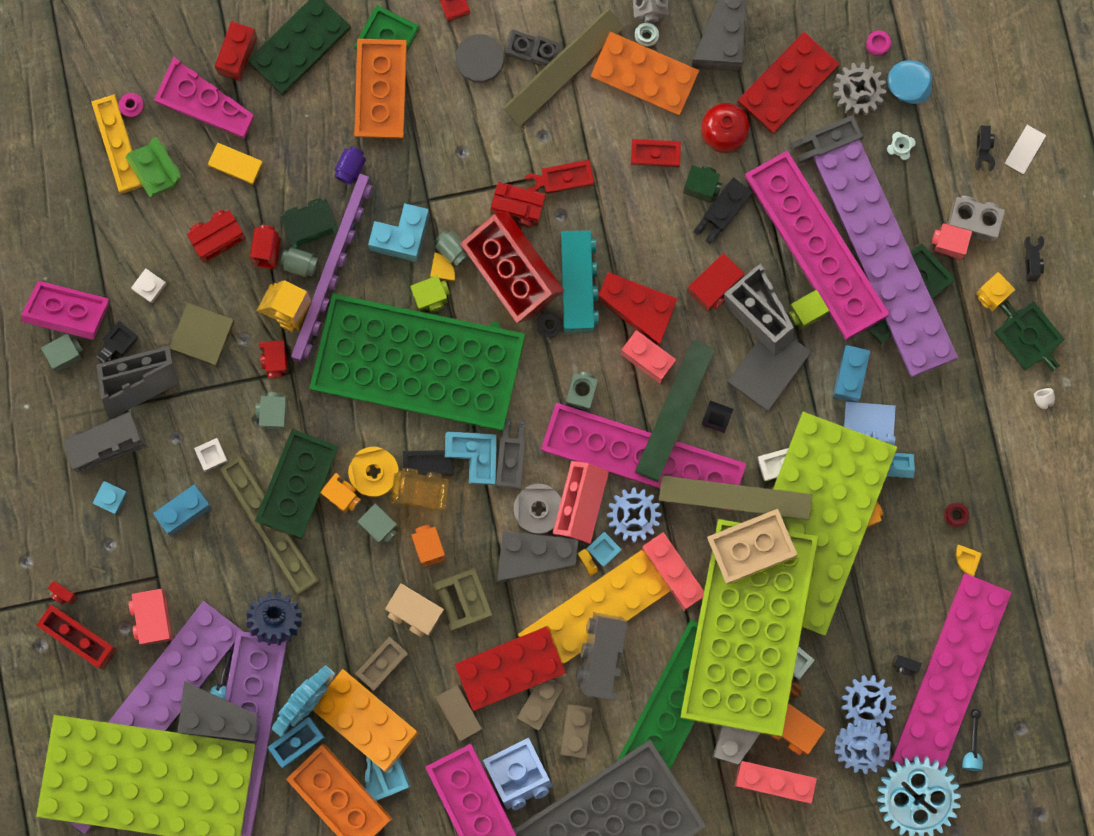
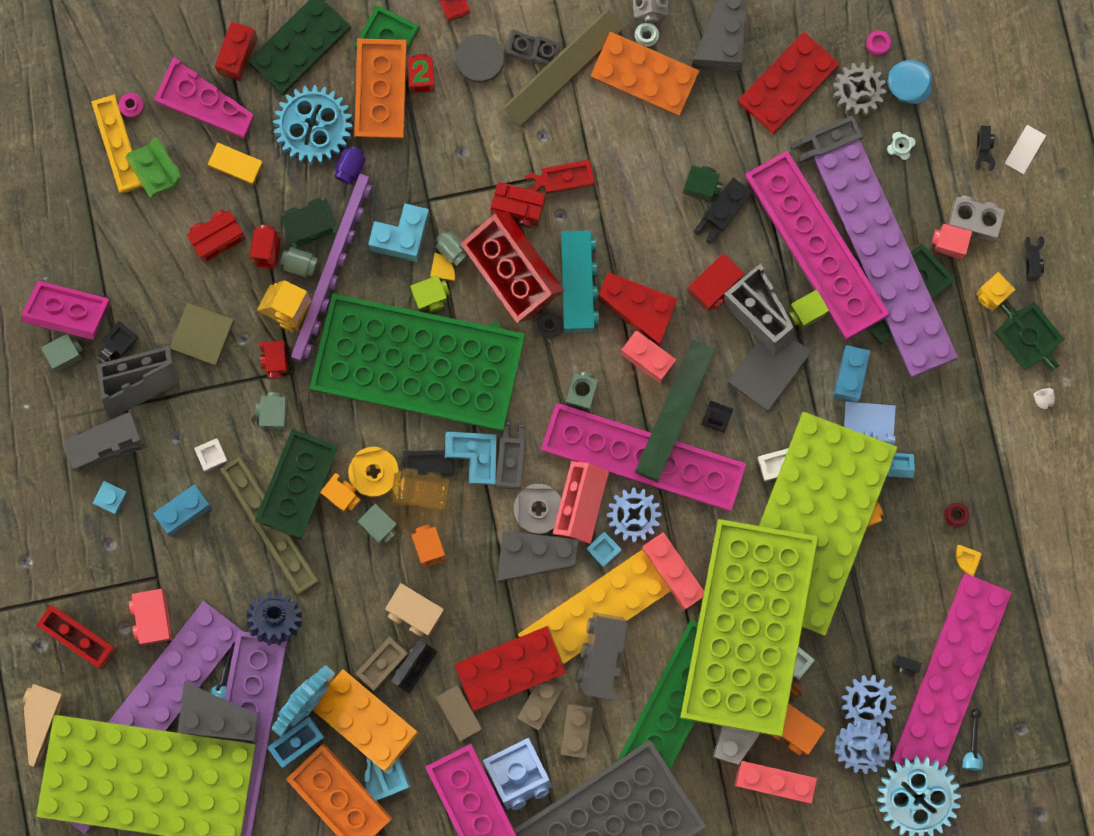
(39, 710): none -> tan slope
(61, 594): red plate -> none
(148, 286): white plate -> none
(333, 130): none -> medium azure gear
(414, 666): none -> black plate
(421, 74): none -> red brick
(470, 596): olive plate -> none
(587, 562): yellow tile -> none
(655, 153): red plate -> none
(725, 127): red cylinder -> none
(735, 497): olive tile -> none
(752, 546): tan plate -> none

